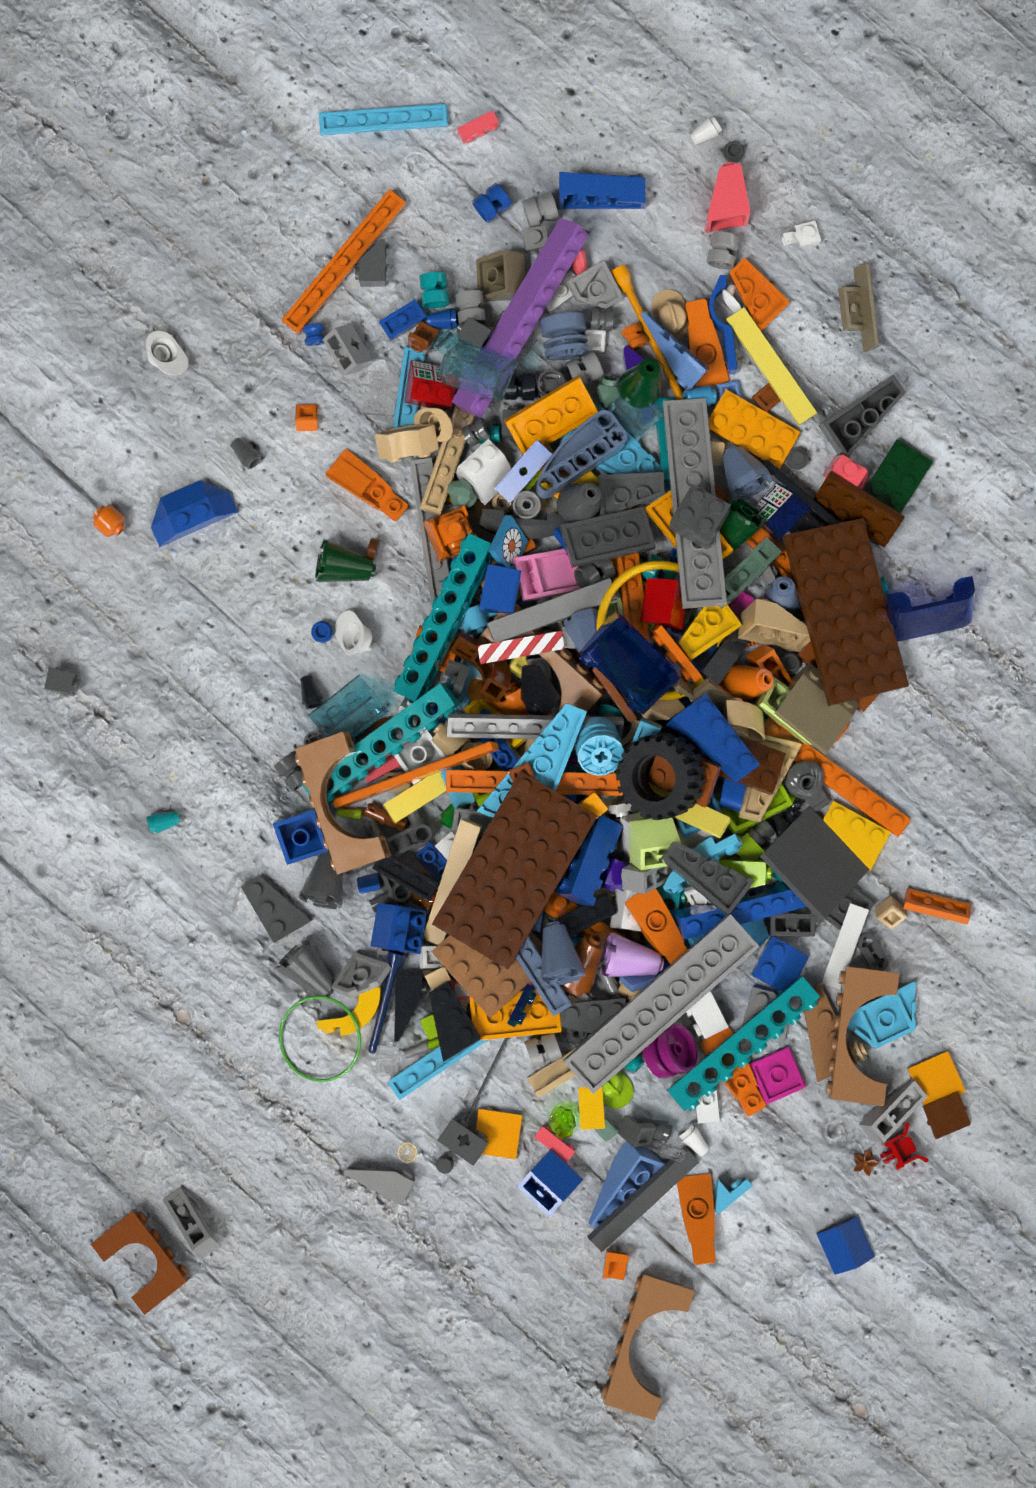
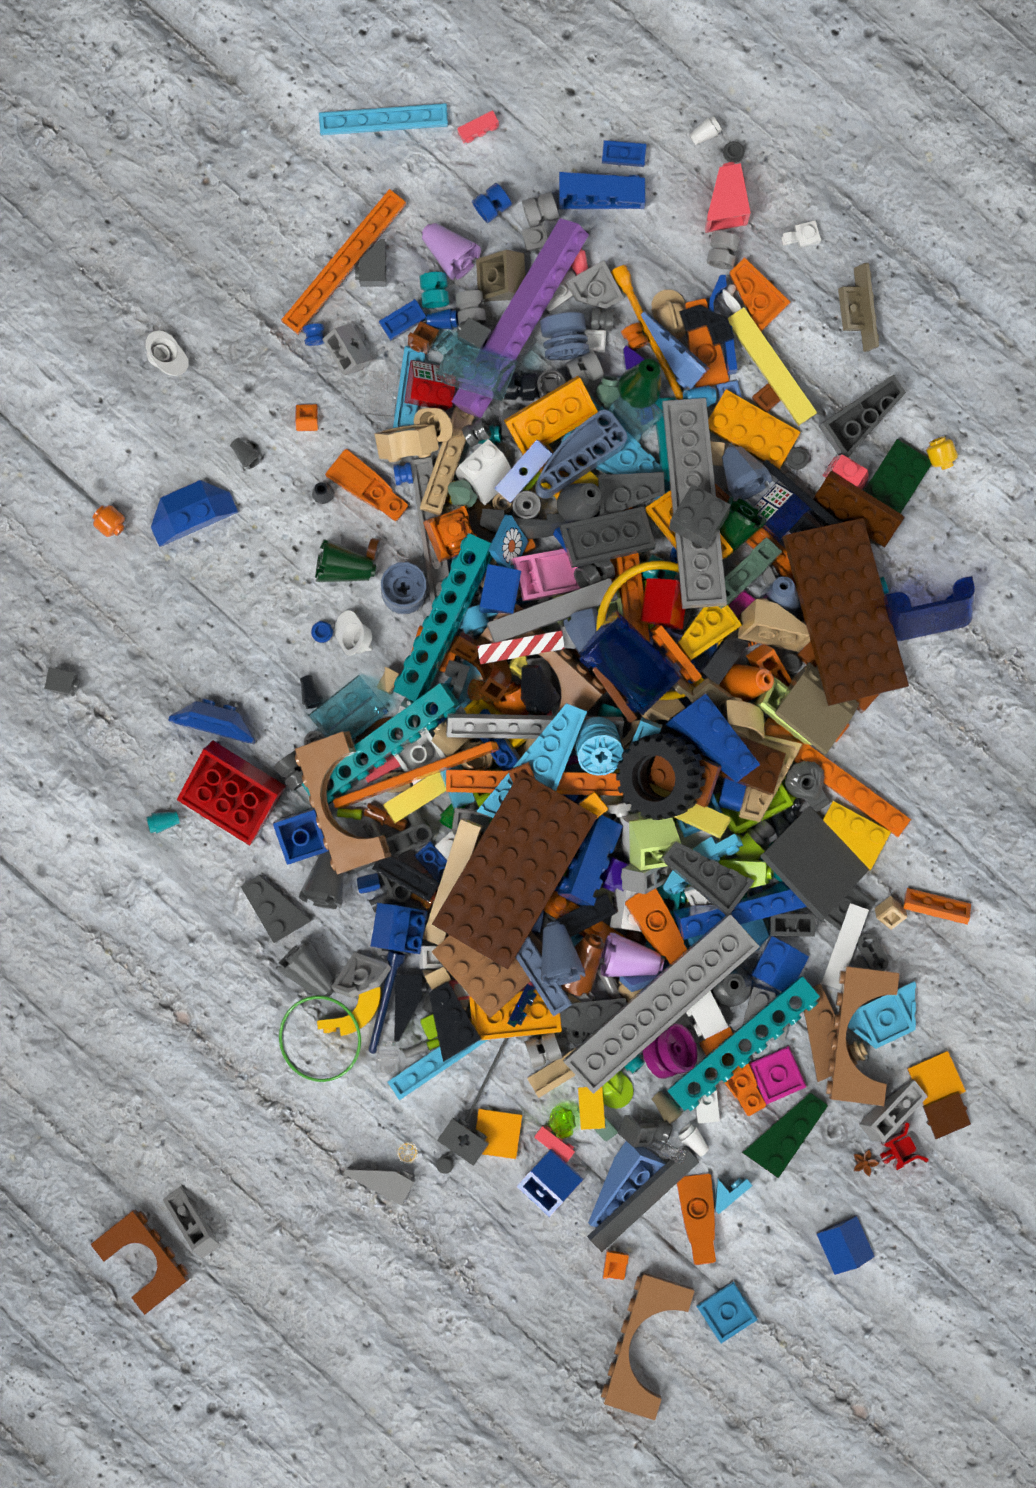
(214, 720): none -> blue wedge
(230, 792): none -> red slope
(324, 497): none -> black cone
(387, 681): none -> tan slope
(403, 473): none -> blue wheel
(408, 576): none -> sand blue wheel
(450, 250): none -> lavender cone
(623, 153): none -> blue plate
(668, 1108): none -> dark tan cone
(716, 324): none -> black tile
(726, 1312): none -> dark azure tile
(733, 997): none -> dark grey cone
(782, 1140): none -> dark green wing
(942, 452): none -> yellow head

